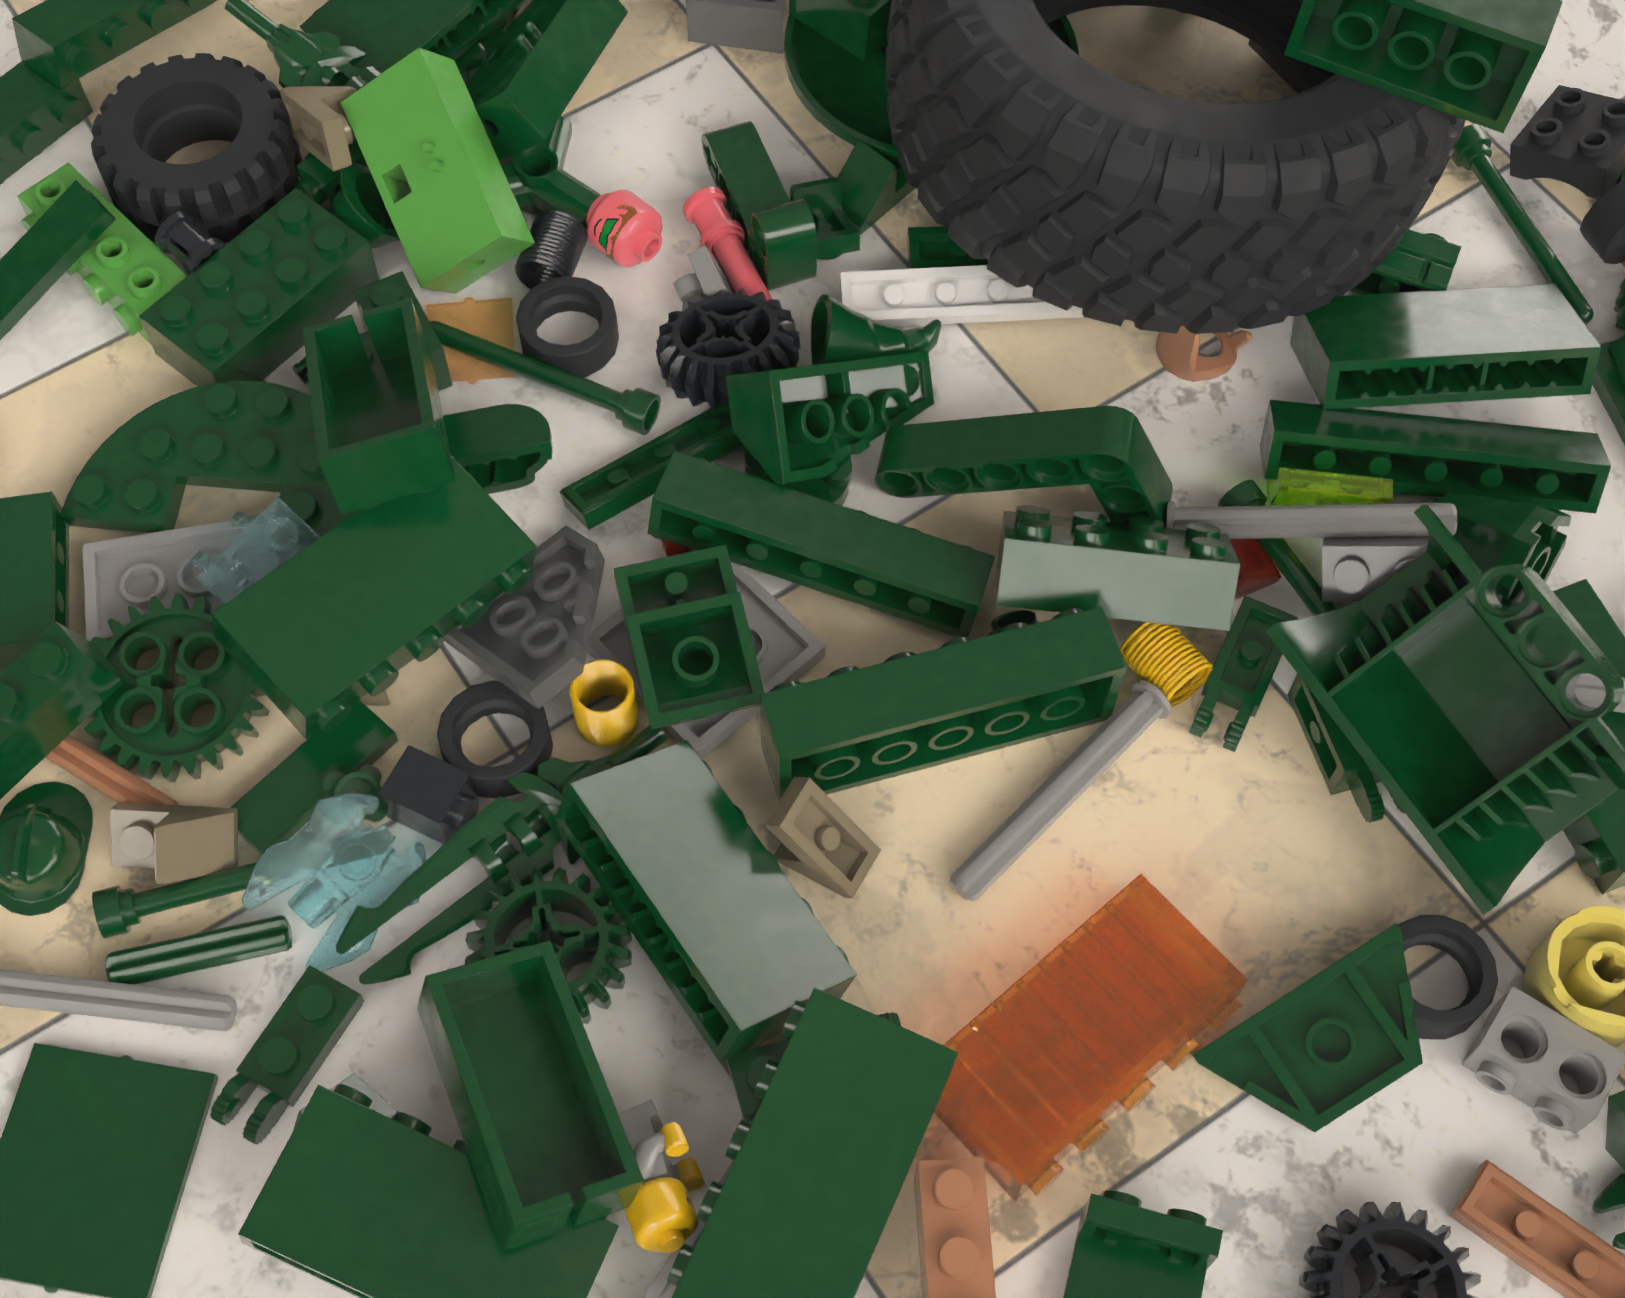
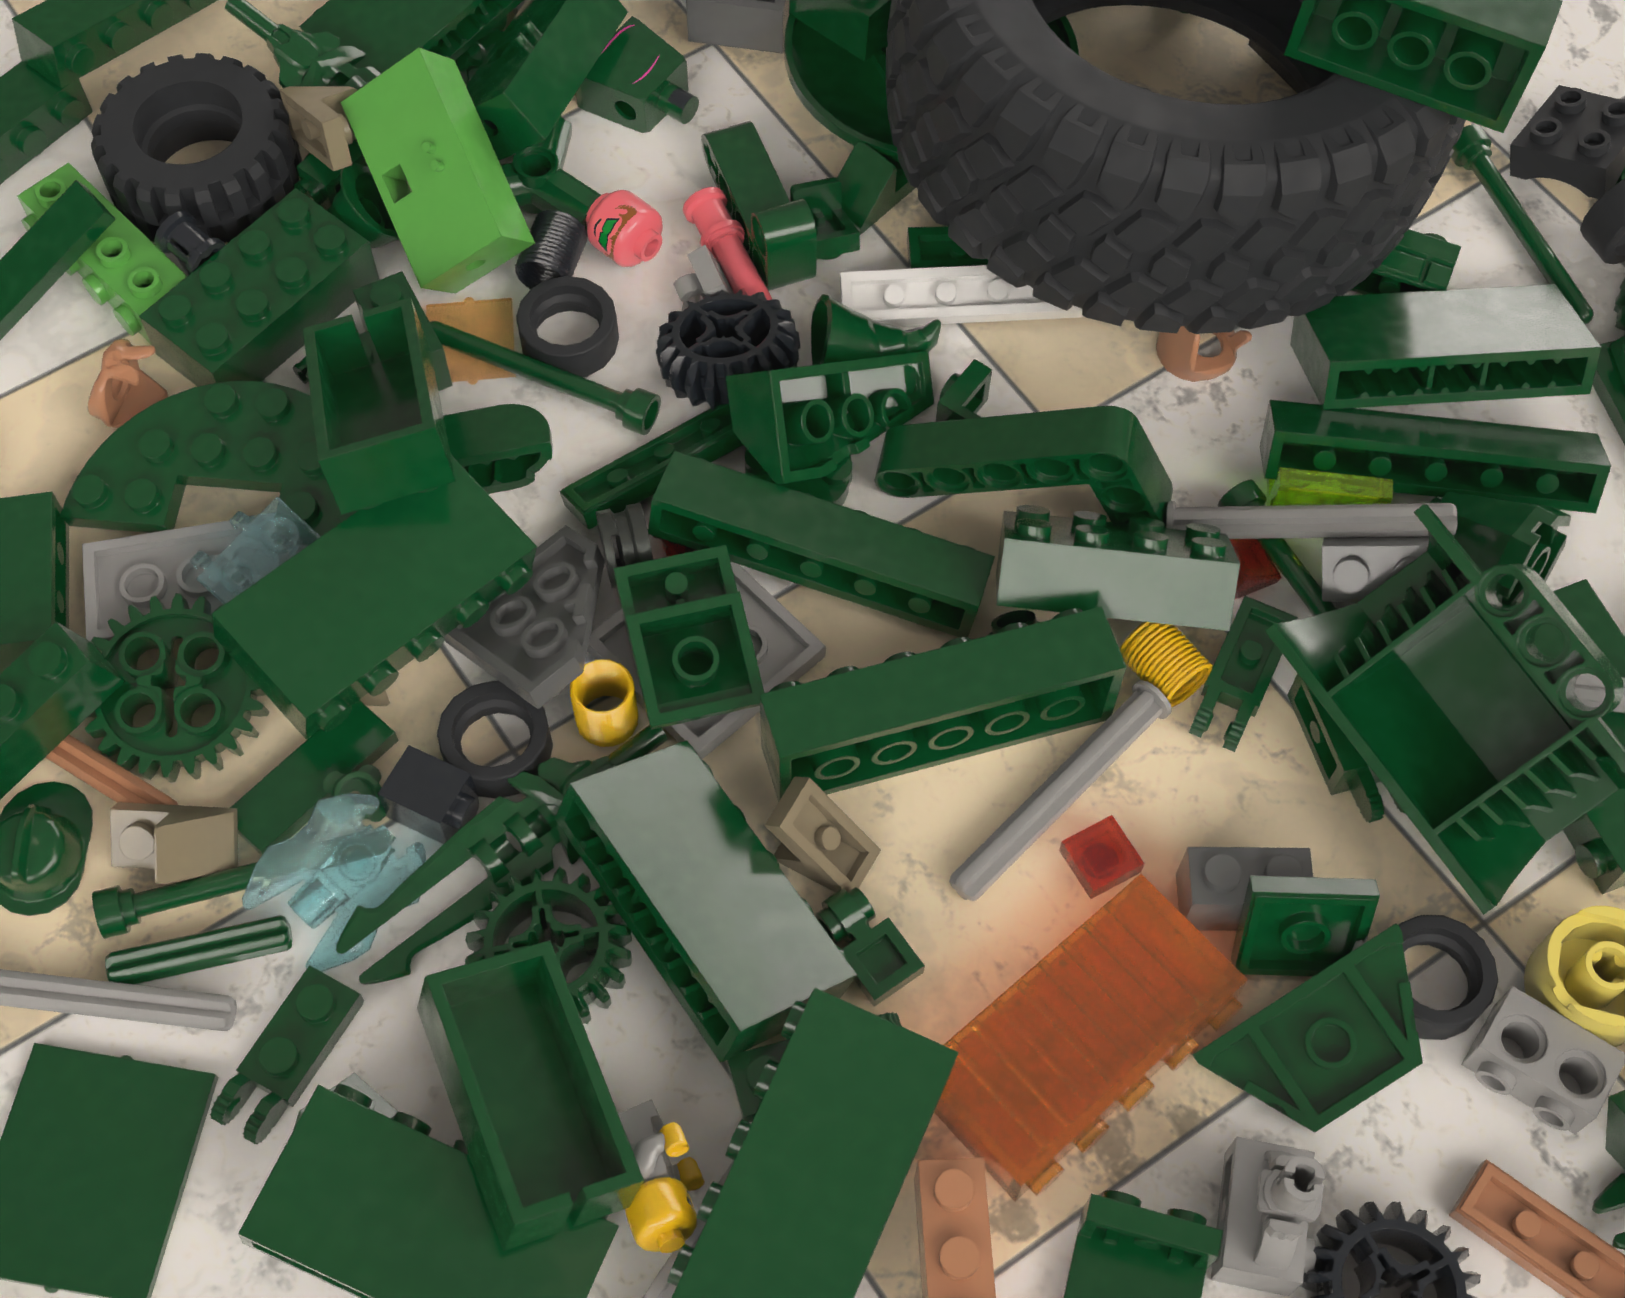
(121, 386): none -> nougat piece
(630, 535): none -> pearl dark grey wheel
(638, 81): none -> dark green torso
(878, 954): none -> dark green plate
(964, 393): none -> dark green bracket
(1101, 856): none -> clear red plate
(1216, 879): none -> dark grey brick
(1265, 1215): none -> light grey brick
(1302, 923): none -> dark green tile

